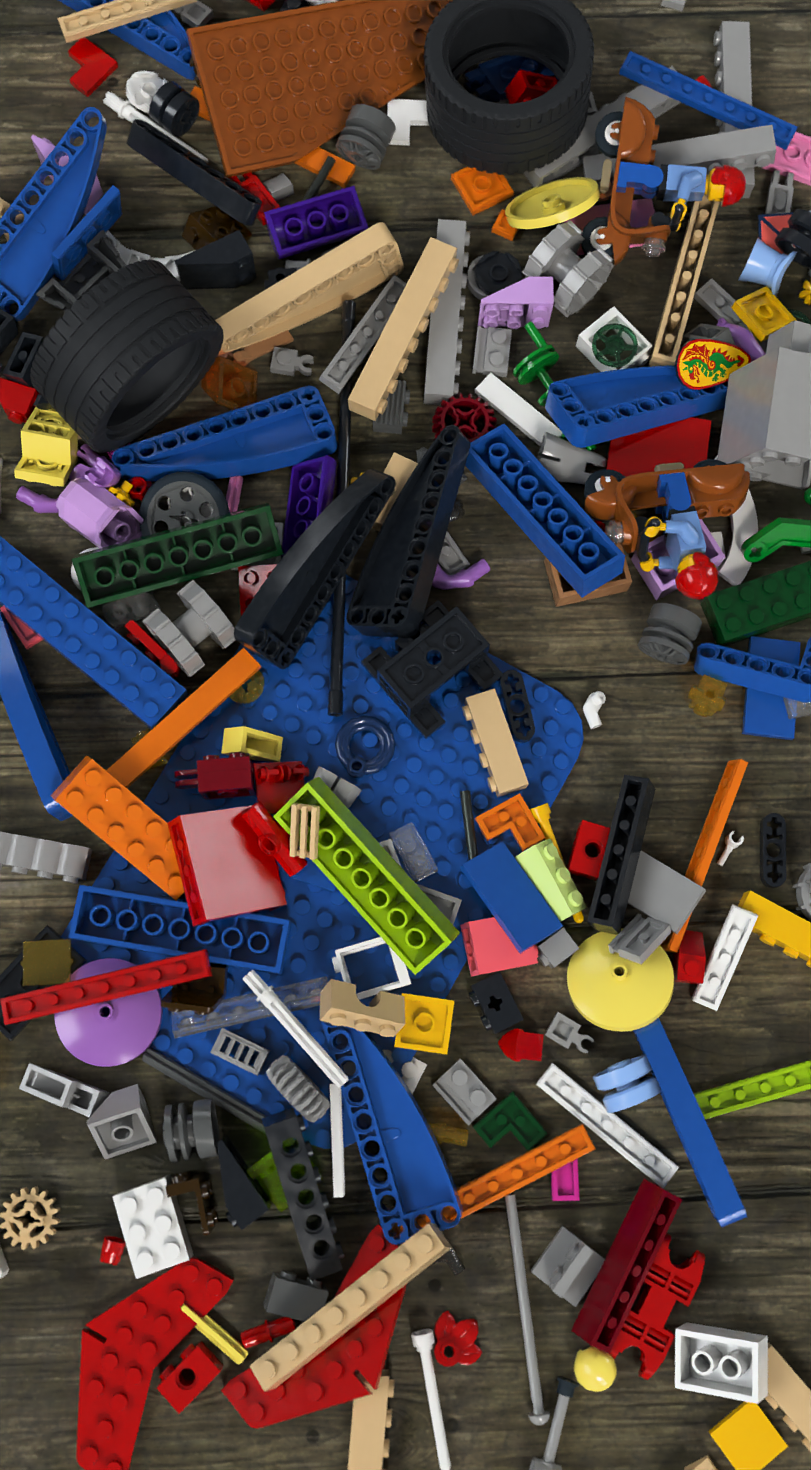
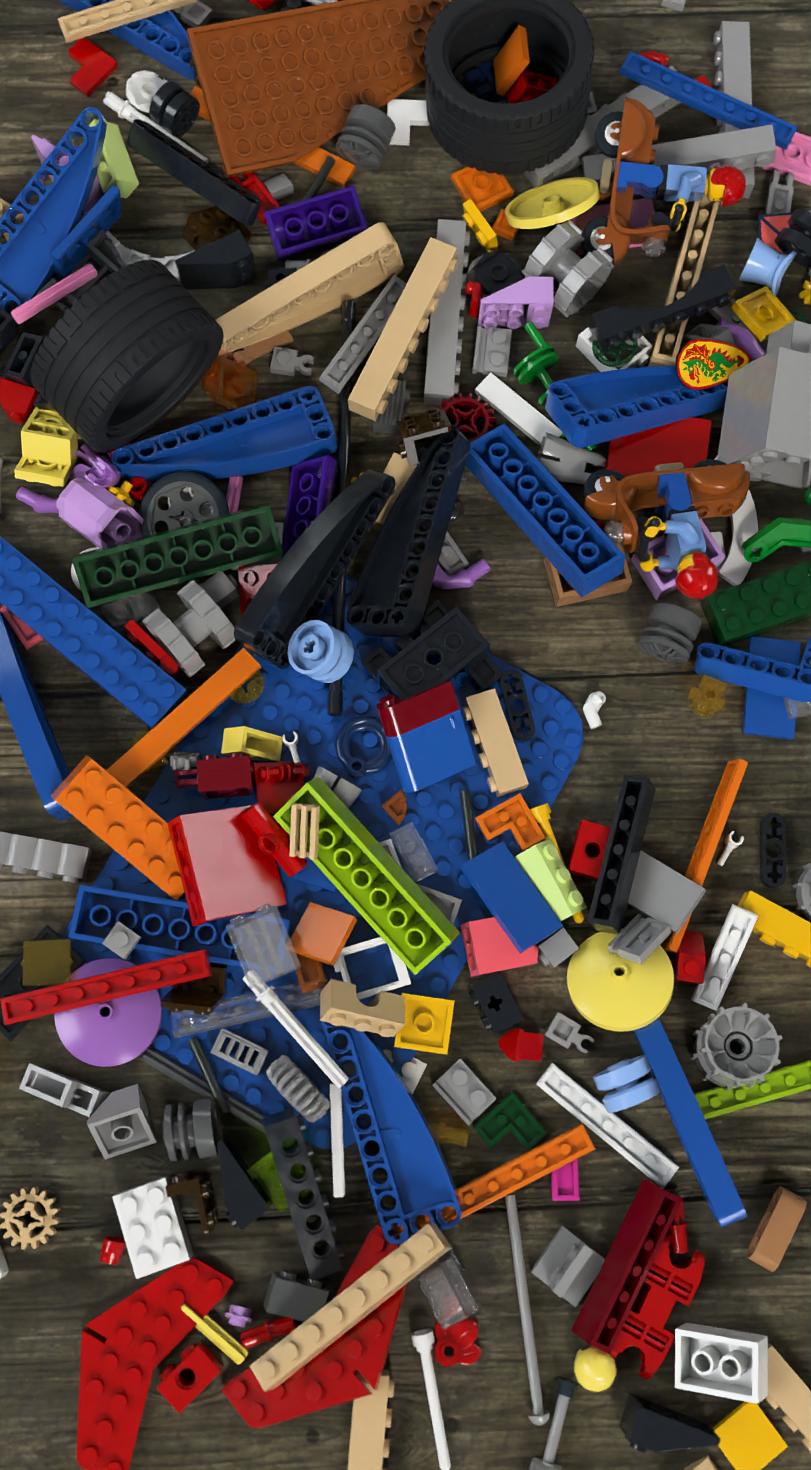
(54, 293): none -> bright pink axle
(115, 164): none -> yellowish green brick
(121, 940): none -> light grey plate
(184, 760): none -> light grey plate
(209, 1075): none -> pearl dark grey bar
(221, 588): none -> light grey brick
(239, 1315): none -> lavender plate
(263, 945): none -> clear brick
(293, 748): none -> white hand
(311, 974): none -> dark orange tile
(320, 651): none -> light blue wheel
(322, 933): none -> orange tile
(396, 807): none -> dark orange tile
(419, 427): none -> dark brown bracket
(426, 736): none -> blue door
(447, 1293): none -> clear brick
(476, 291): none -> red arm
(480, 226): none -> yellow plate
(511, 60): none -> orange tile
(617, 324): none -> black arch
(657, 57): none -> red arm
(663, 1429): none -> black slope
(678, 1231): none -> red axle
(757, 1042): none -> light grey piece
(776, 1229): none -> medium nougat beam

